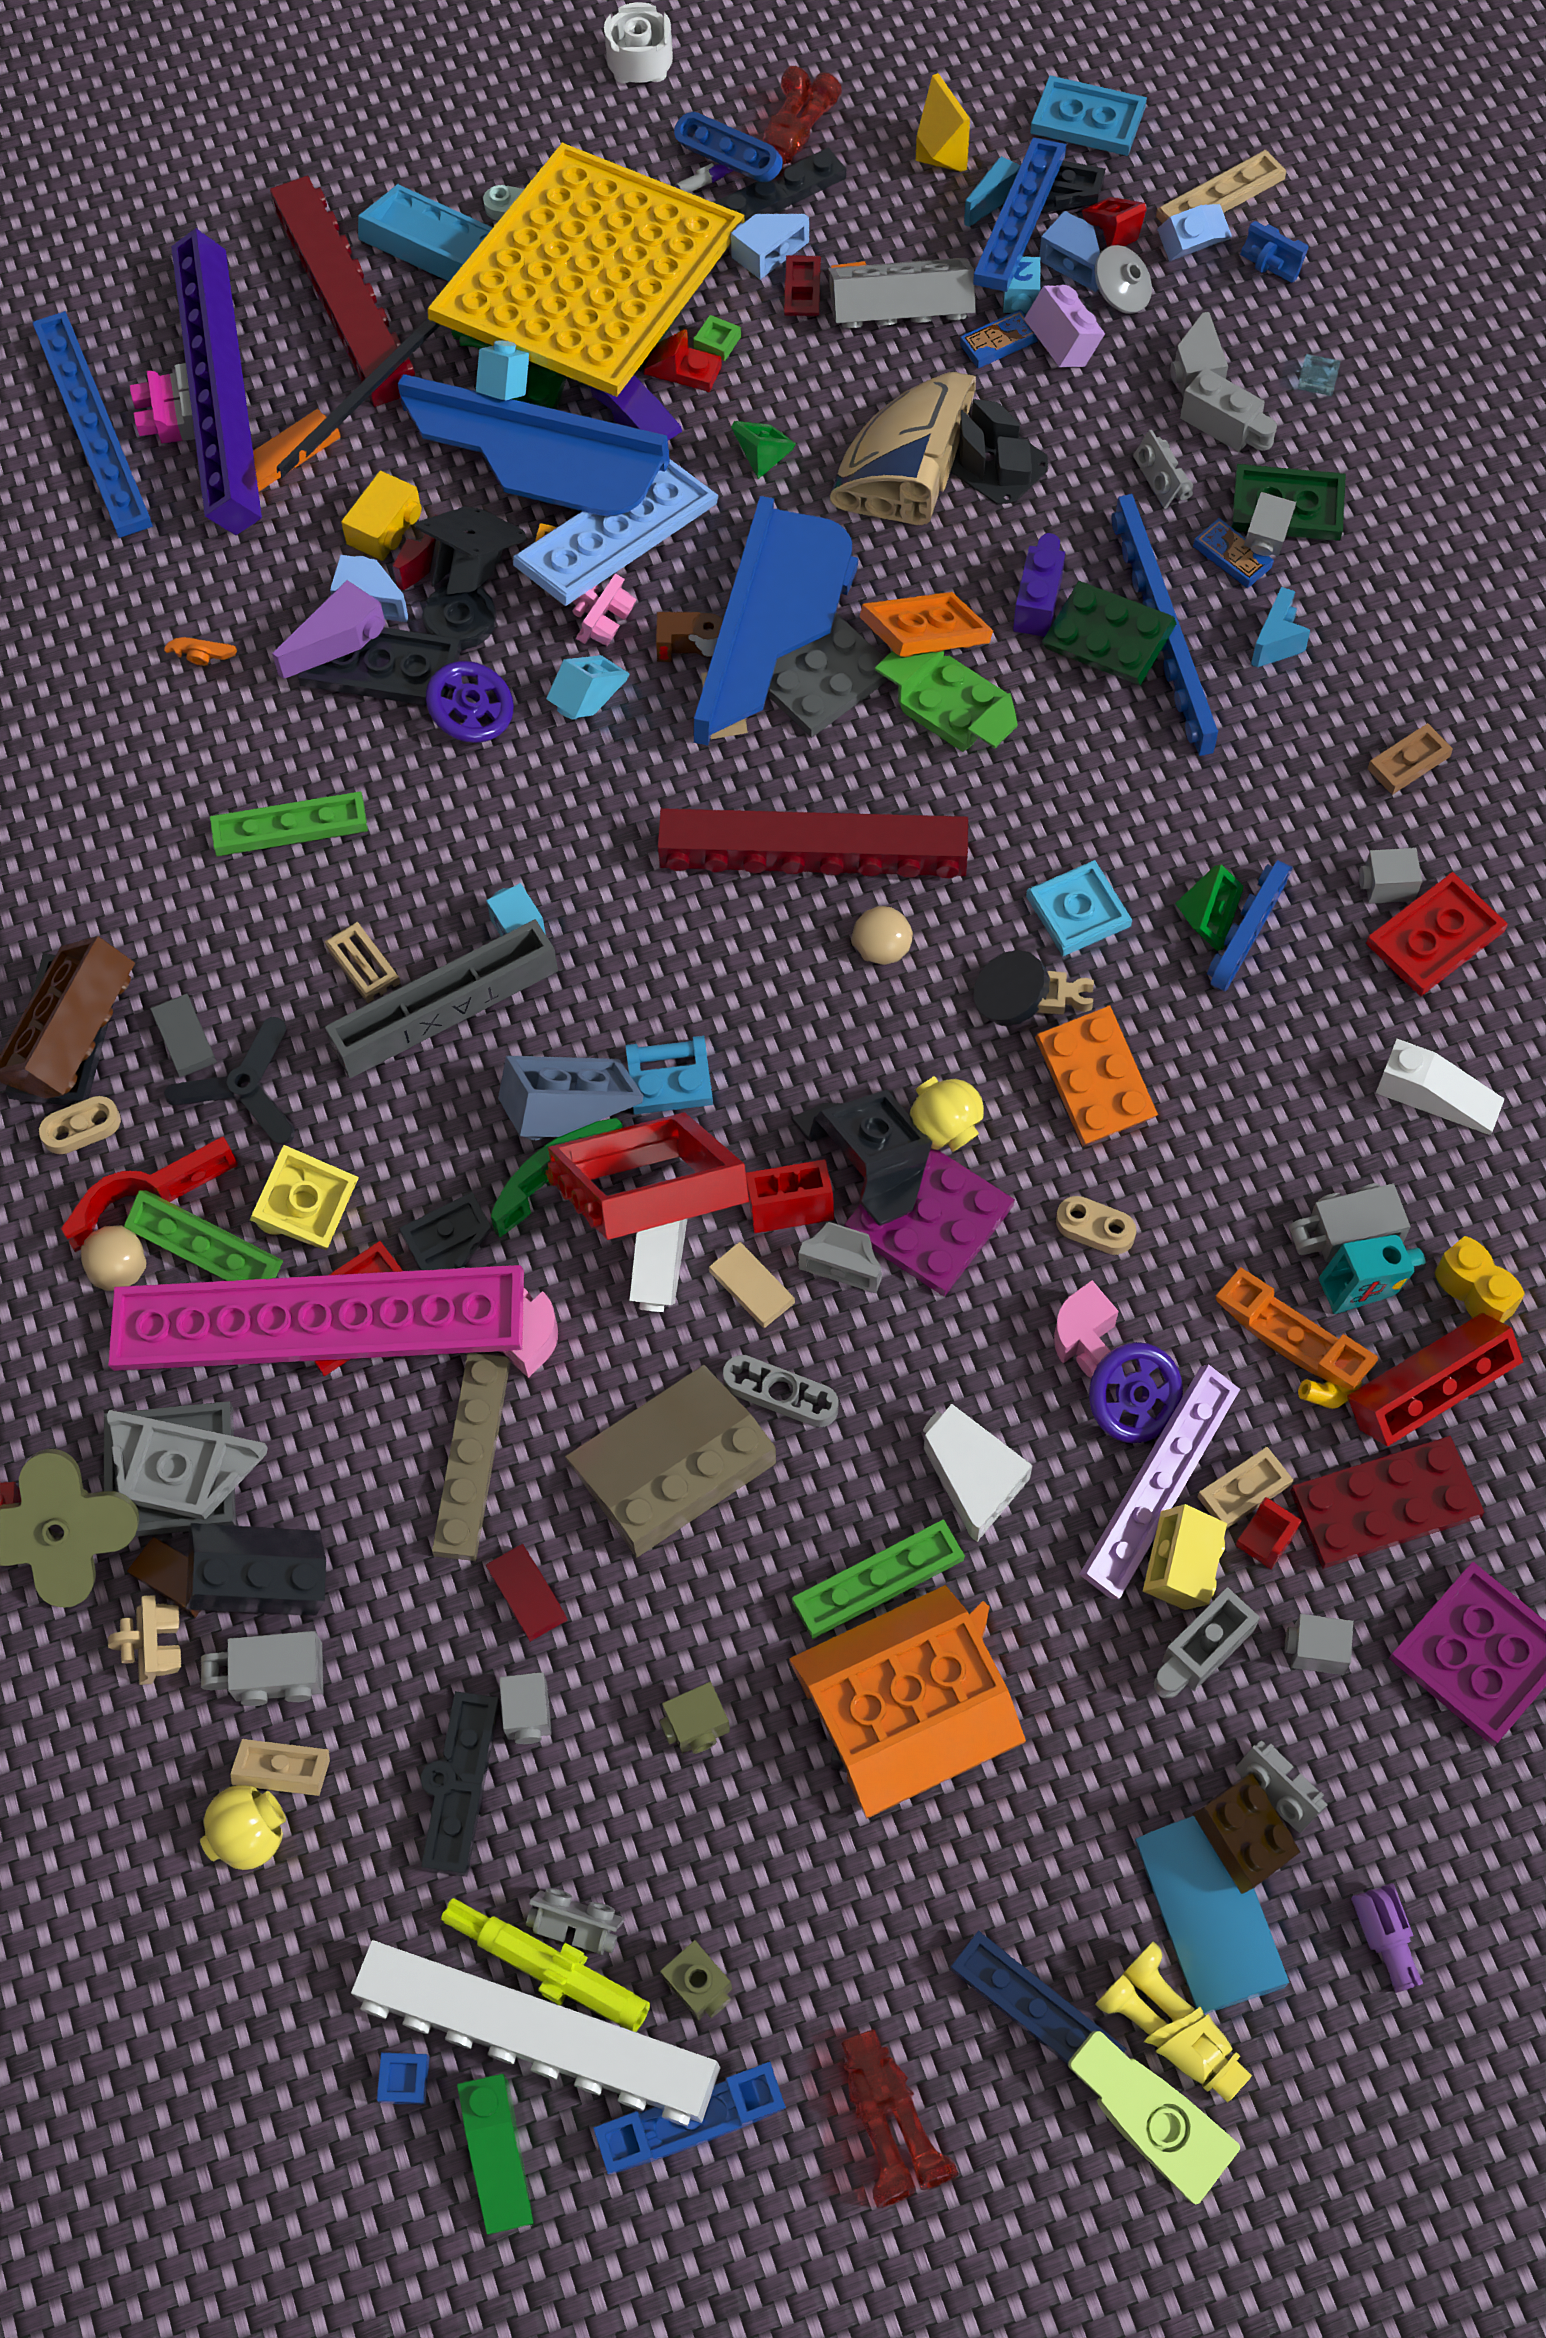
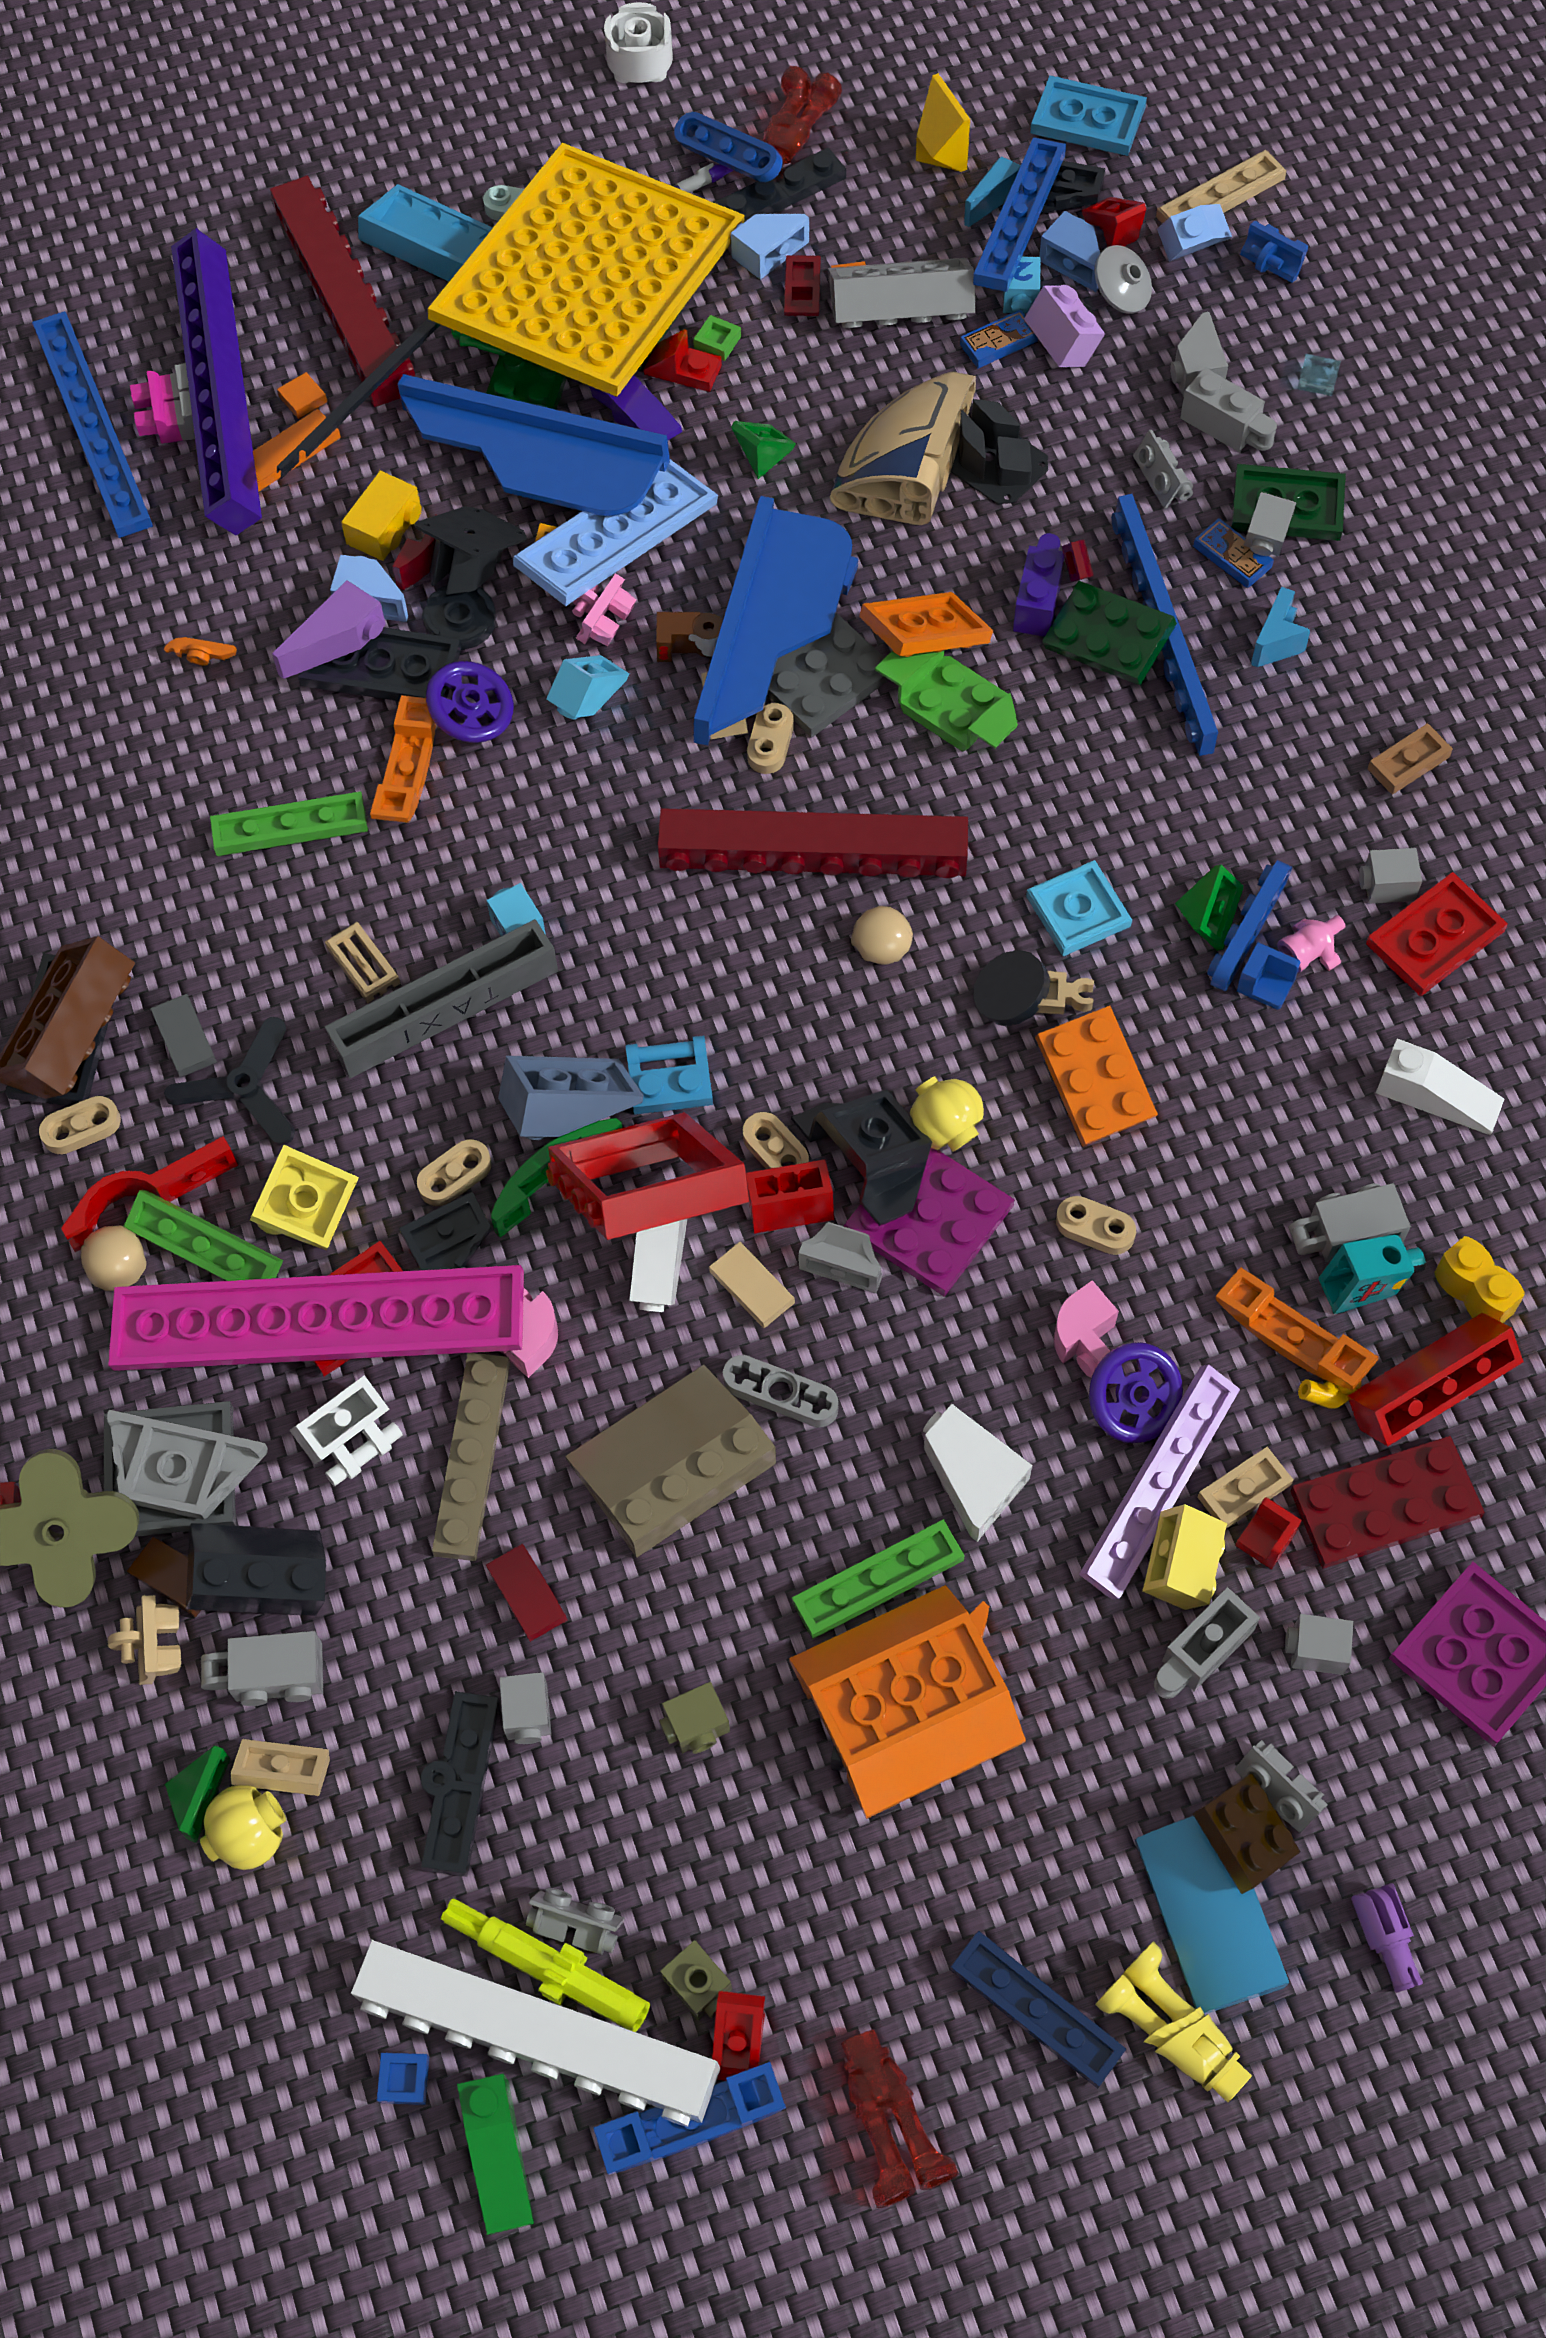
(194, 1790): none -> green slope
(302, 395): none -> orange tile
(339, 1421): none -> white brick
(408, 762): none -> orange slope
(451, 1171): none -> tan plate
(502, 371): medium azure brick -> none
(738, 2032): none -> red slope
(770, 735): none -> tan plate
(781, 1145): none -> tan plate
(1077, 560): none -> dark red slope
(1155, 2117): yellowish green piece -> none
(1268, 976): none -> blue panel
(1313, 940): none -> bright pink piece

